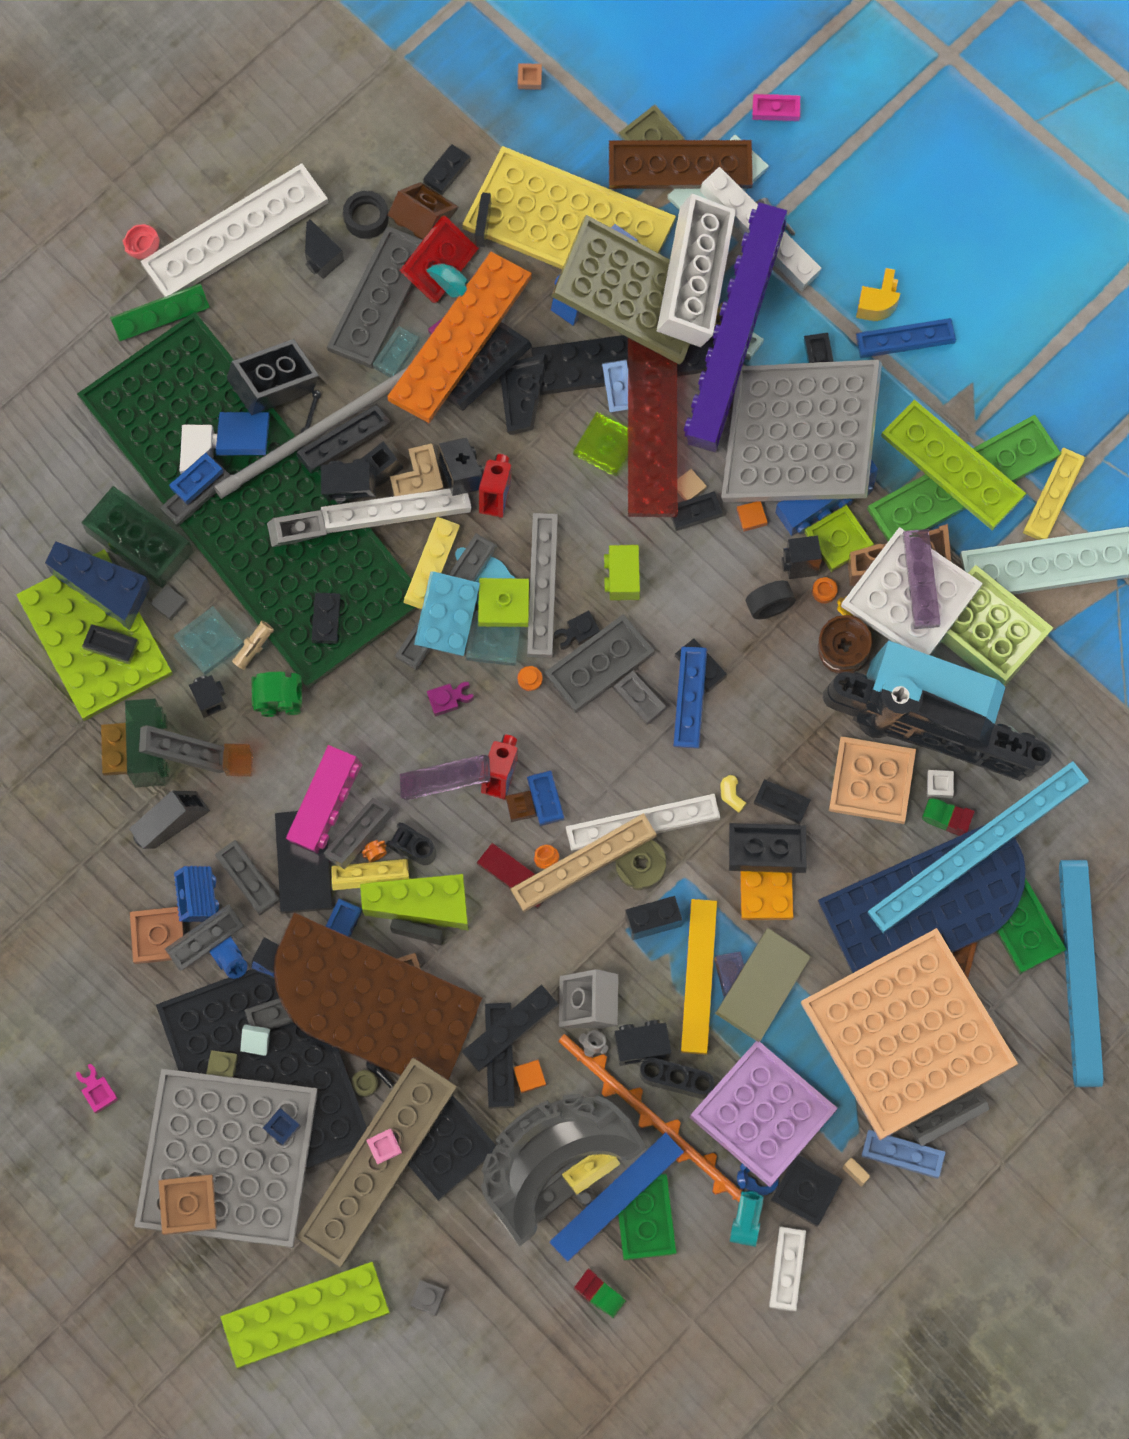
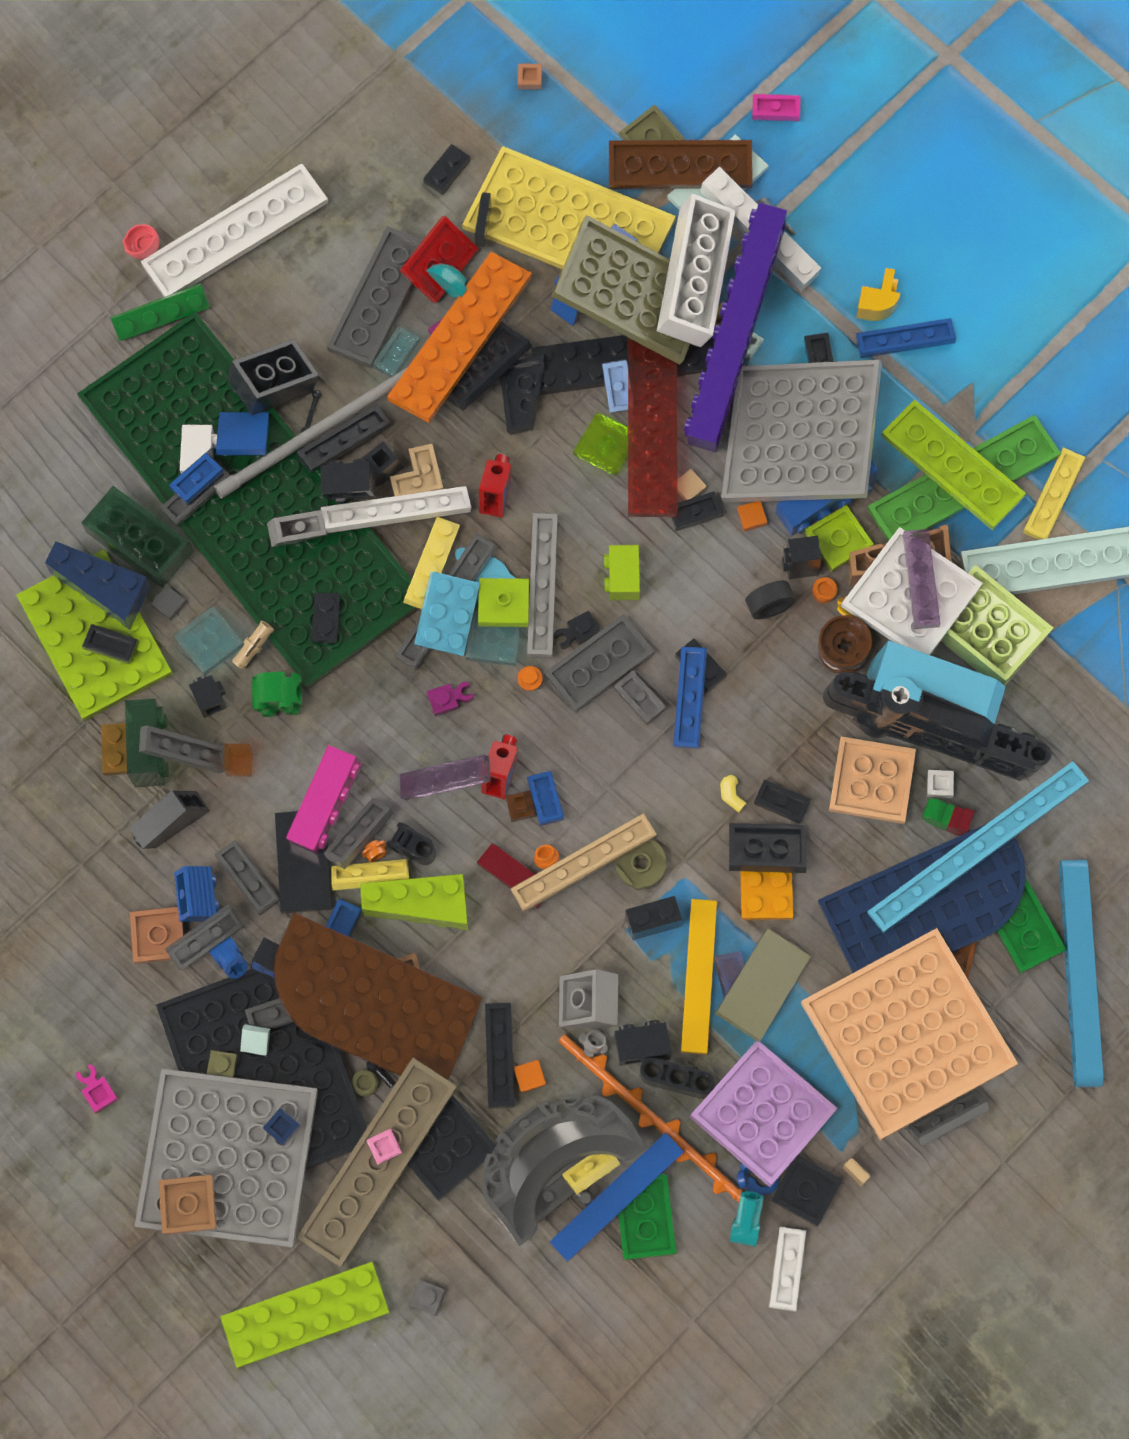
(321, 251): black slope -> none
(365, 231): black tyre -> none
(416, 931): pearl dark grey tile -> none
(420, 209): reddish brown slope -> none
(460, 466): black brick -> none
(510, 1028): black plate -> none
(599, 1294): leg -> none
(662, 819): white tile -> none
(903, 1154): medium blue plate -> none

